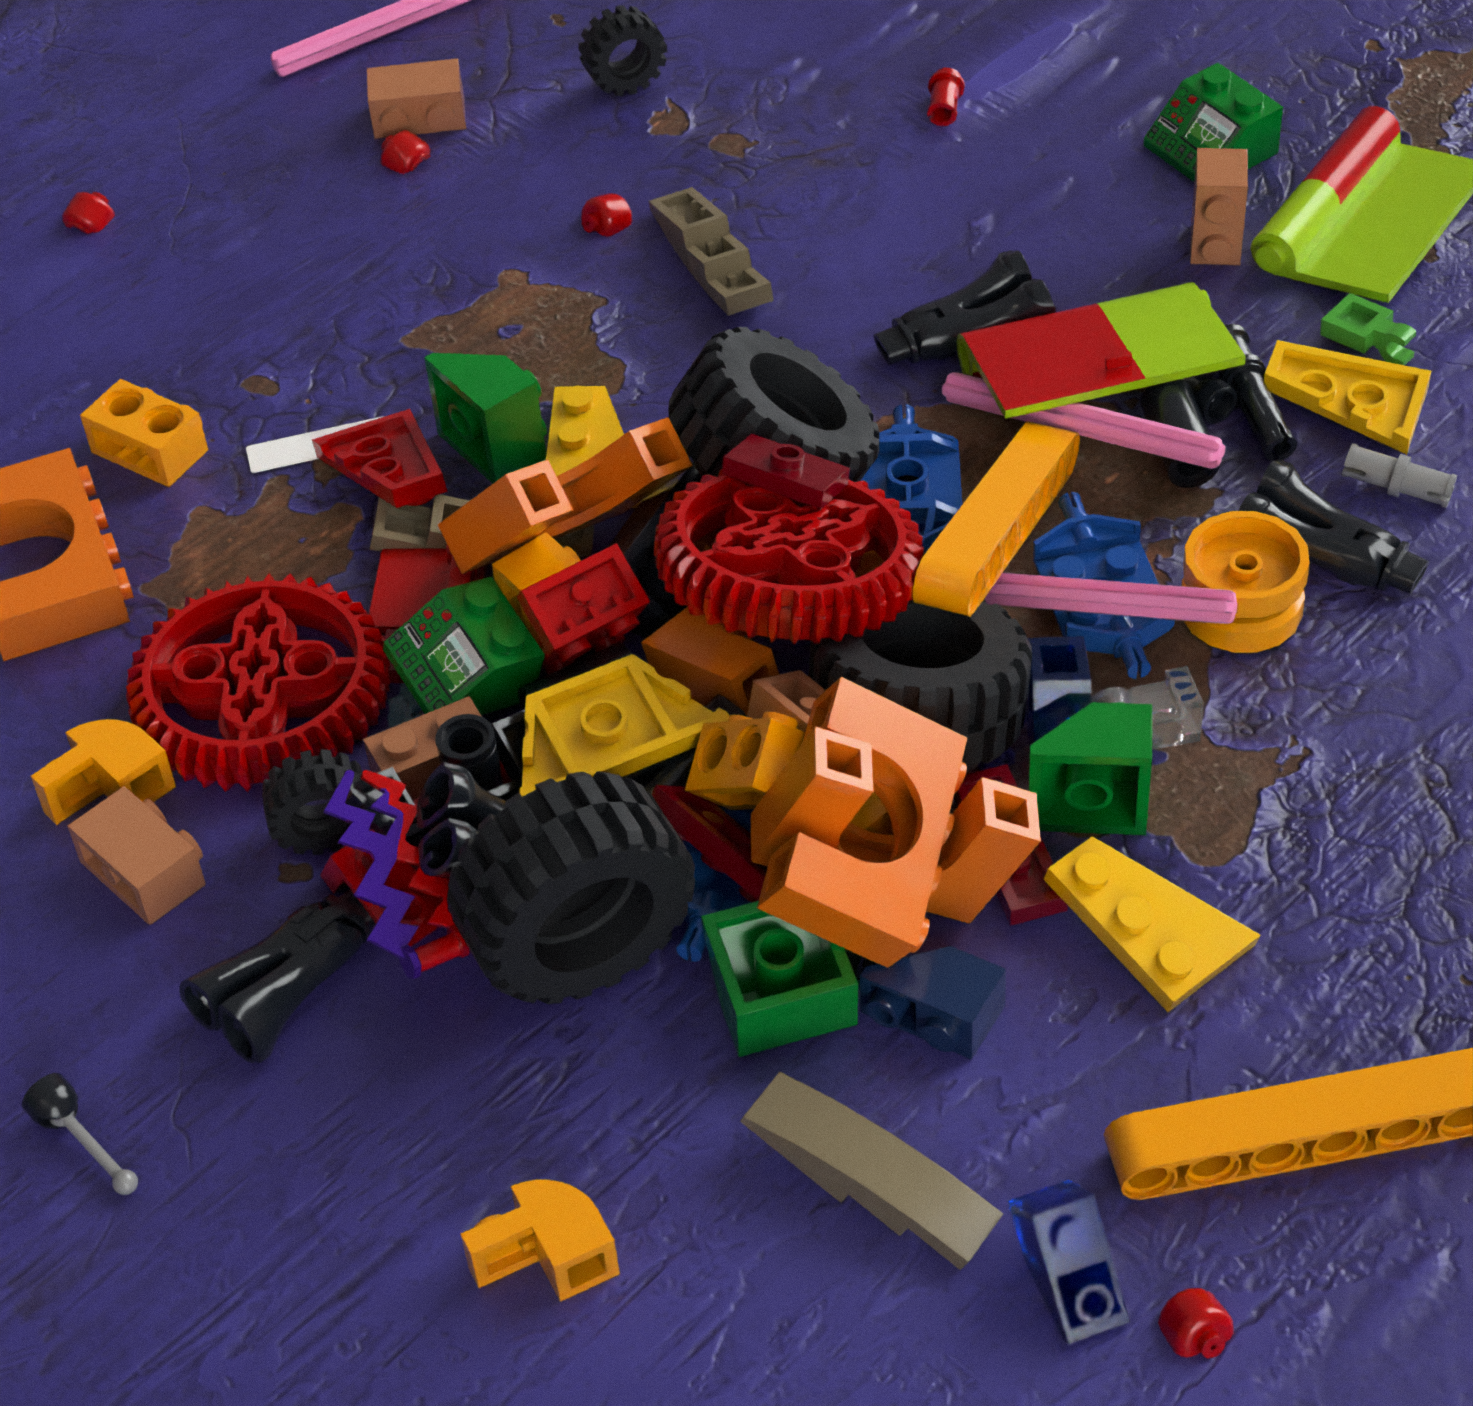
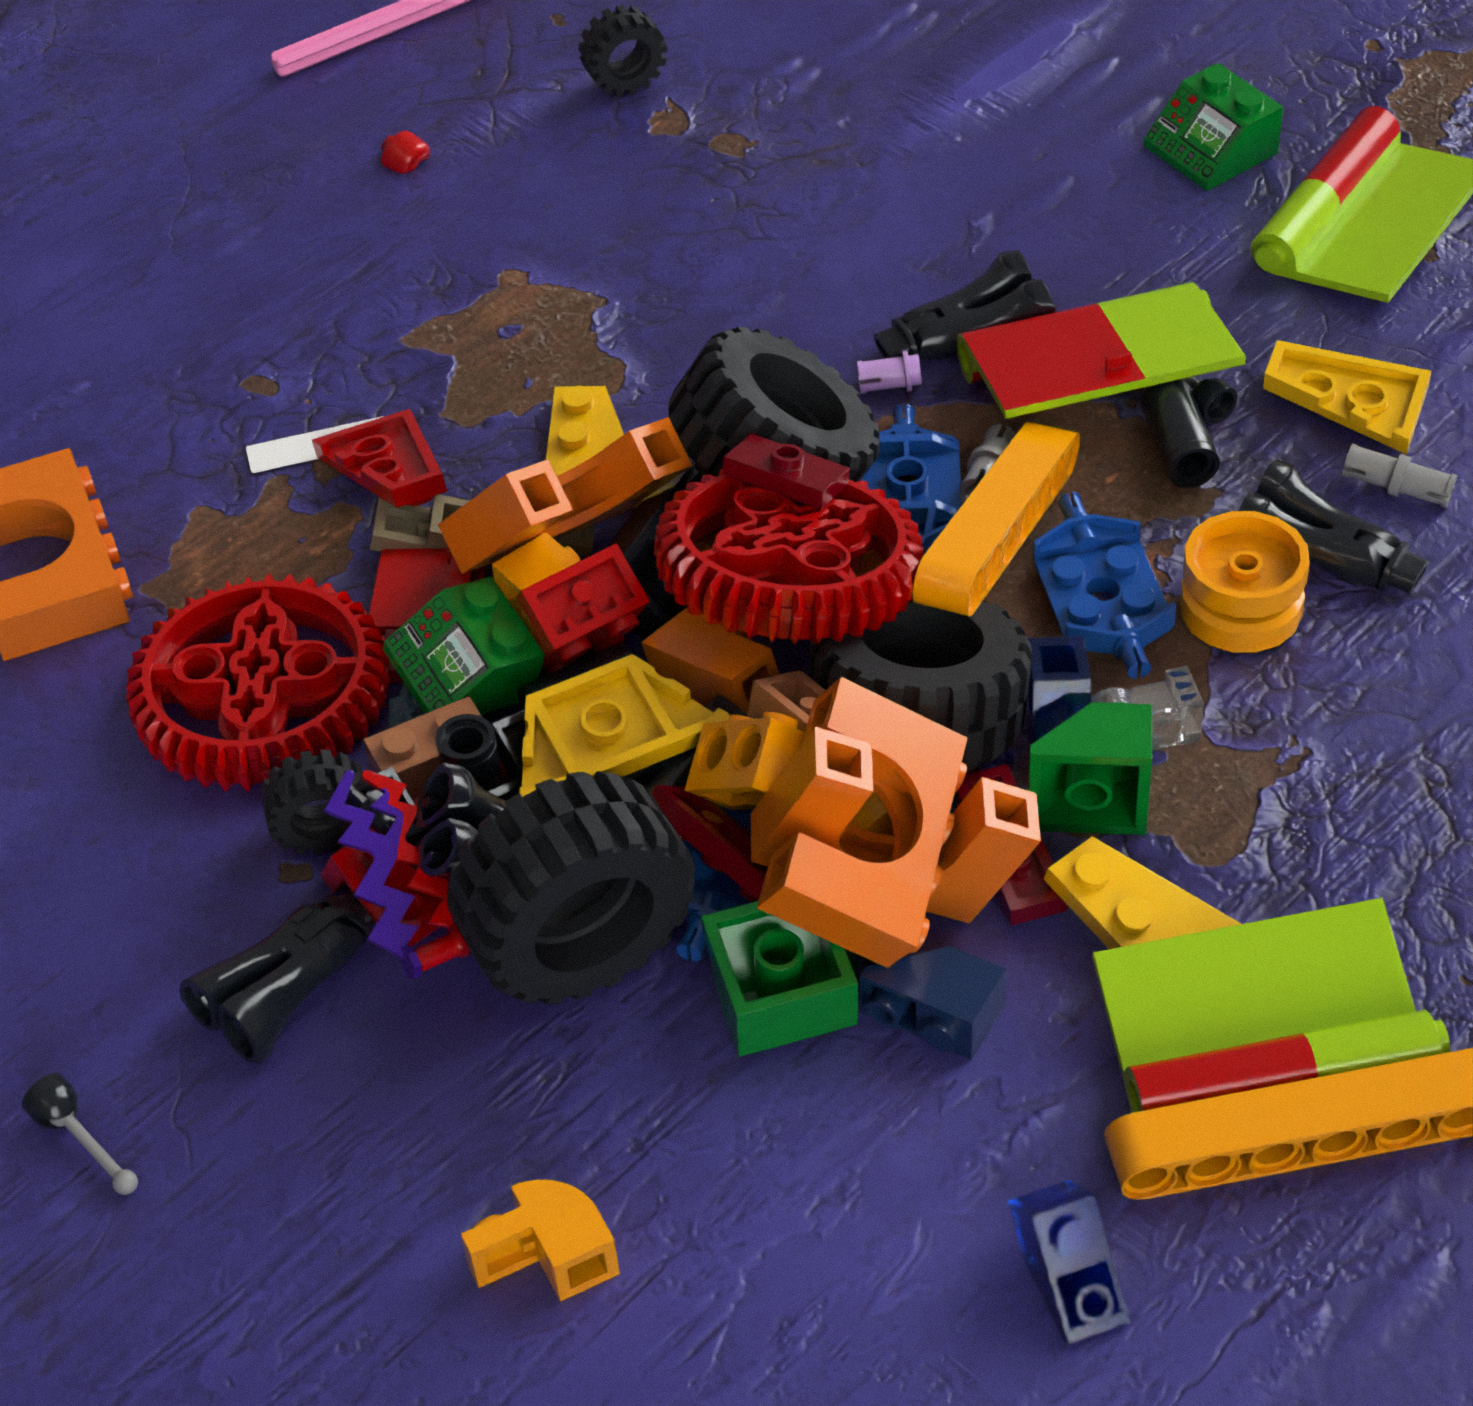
(88, 212): red piece -> none
(100, 762): light orange brick -> none
(138, 854): nougat brick -> none
(144, 432): light orange brick -> none
(416, 98): nougat brick -> none
(487, 411): green slope -> none
(606, 214): red piece -> none
(709, 251): dark tan slope -> none
(873, 1167): dark tan slope -> none
(889, 373): none -> lavender pin
(945, 89): red pin -> none
(984, 457): none -> light grey pin
(1099, 424): bright pink axle -> none
(1114, 598): bright pink axle -> none
(1195, 1323): red piece -> none
(1219, 206): nougat brick -> none
(1257, 400): black pin -> none
(1261, 1005): none -> lime door
(1365, 324): bright green plate -> none

